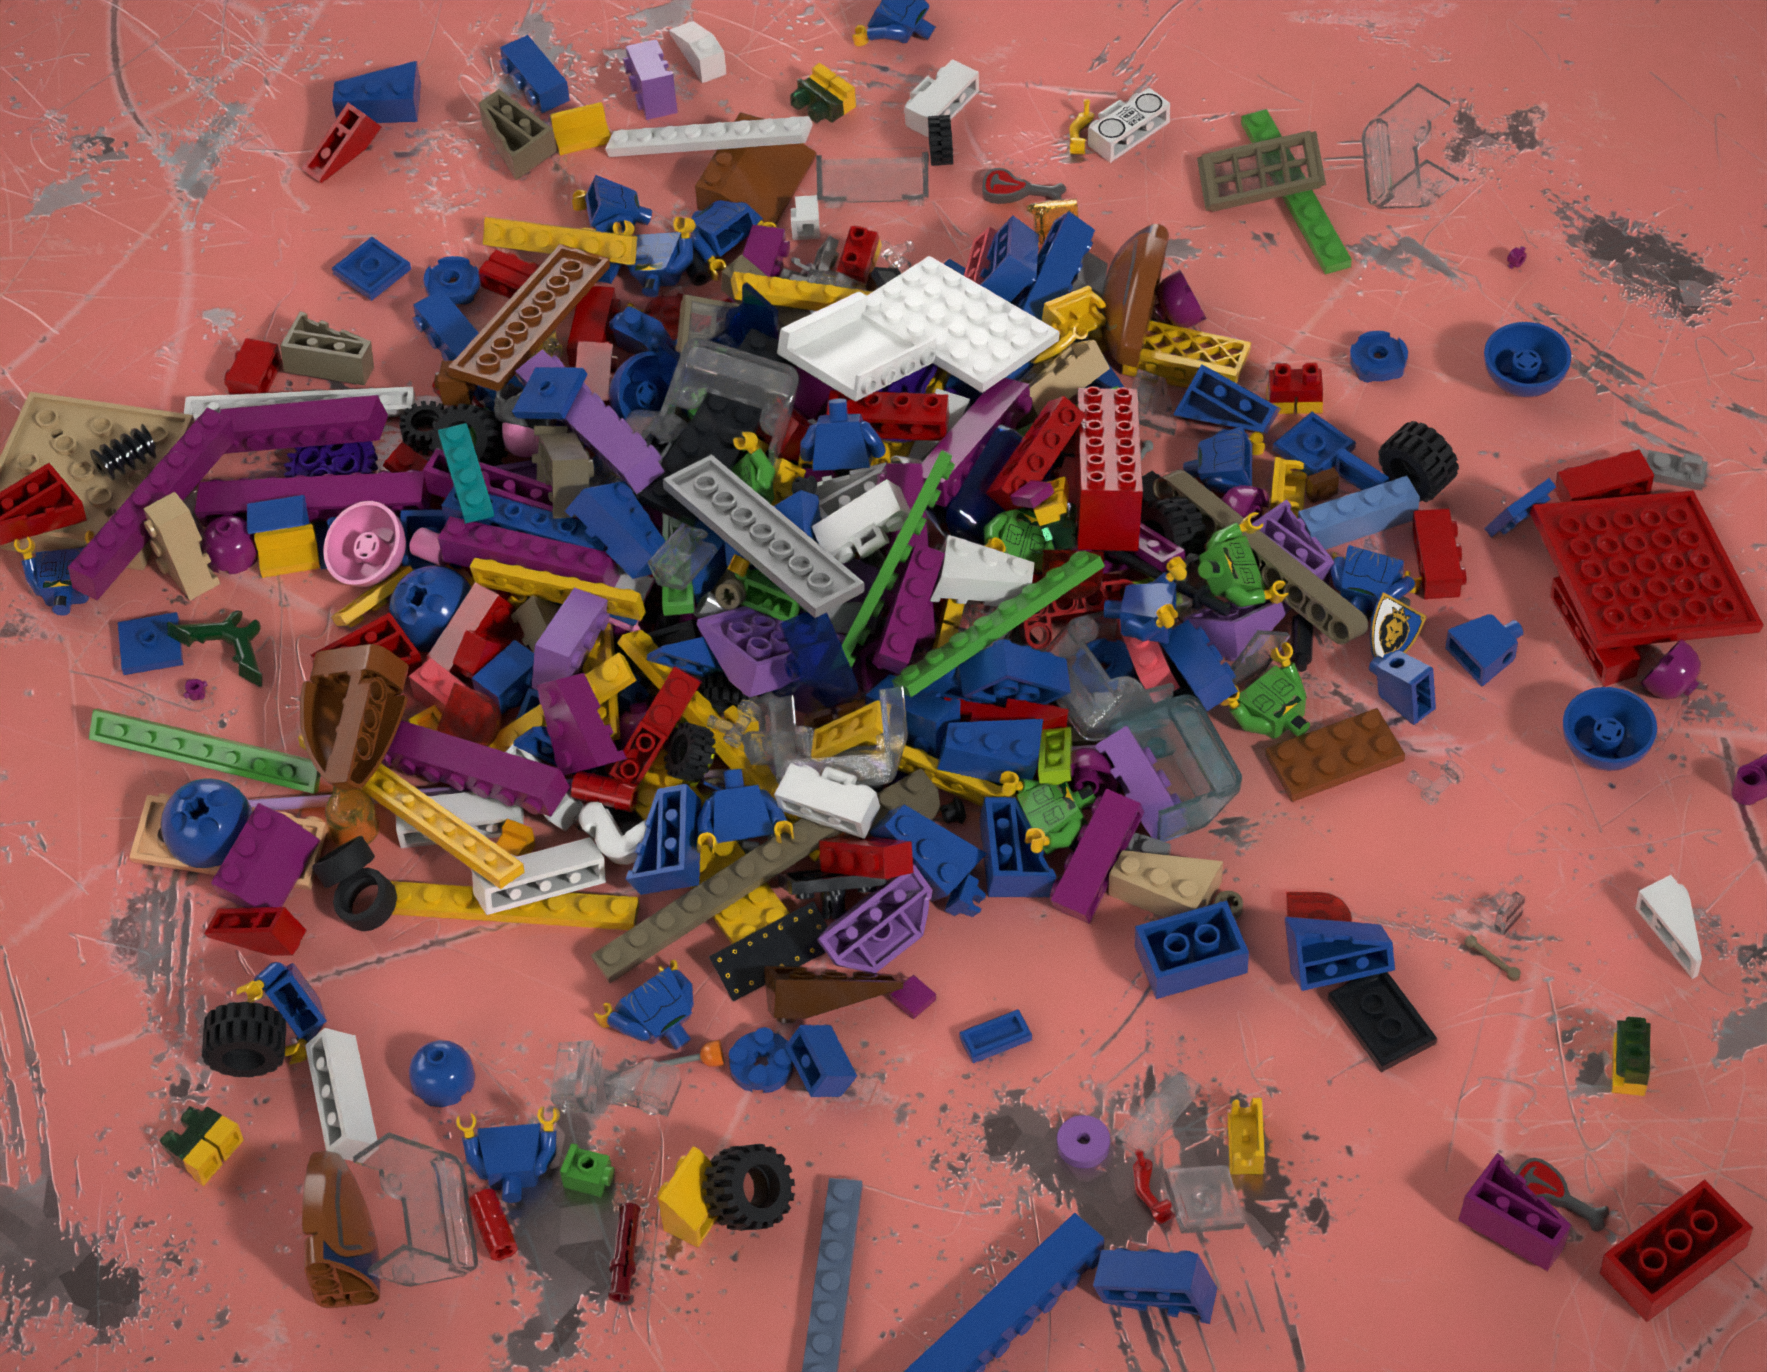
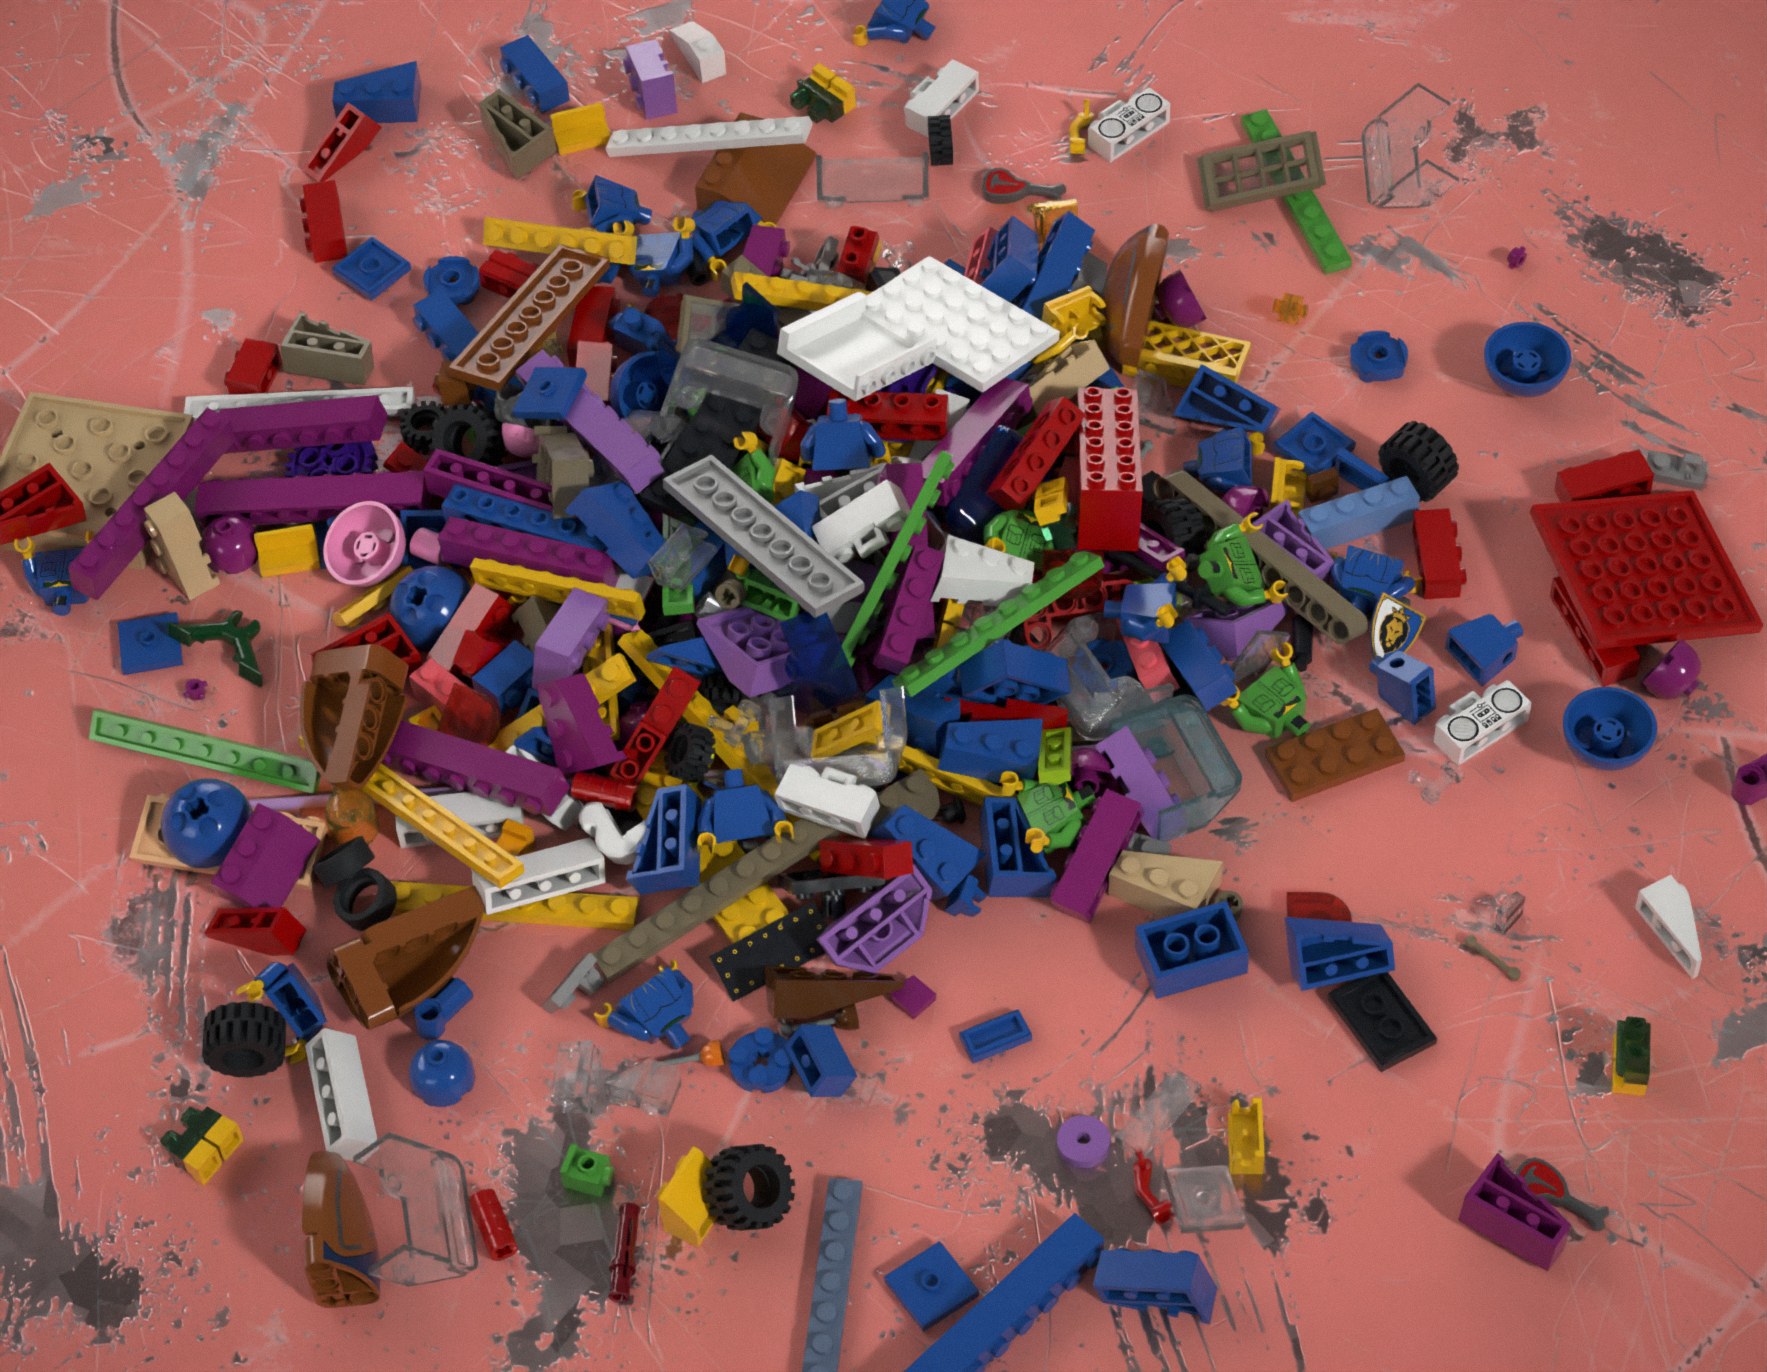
(124, 452): black piece -> none
(277, 514): blue slope -> none
(323, 221): none -> red brick
(405, 958): none -> dark orange panel
(442, 1008): none -> blue piece
(465, 473): teal plate -> none
(511, 1154): blue torso -> none
(583, 976): none -> light grey hinge
(805, 218): white brick -> none
(808, 485): black piece -> none
(845, 1018): none -> hinge
(931, 1286): none -> blue plate
(1032, 494): magenta tile -> none
(1290, 308): none -> clear yellow gear
(1301, 385): red hips -> none
(1481, 721): none -> white piece
(1520, 509): blue plate -> none
(1675, 1250): red brick -> none

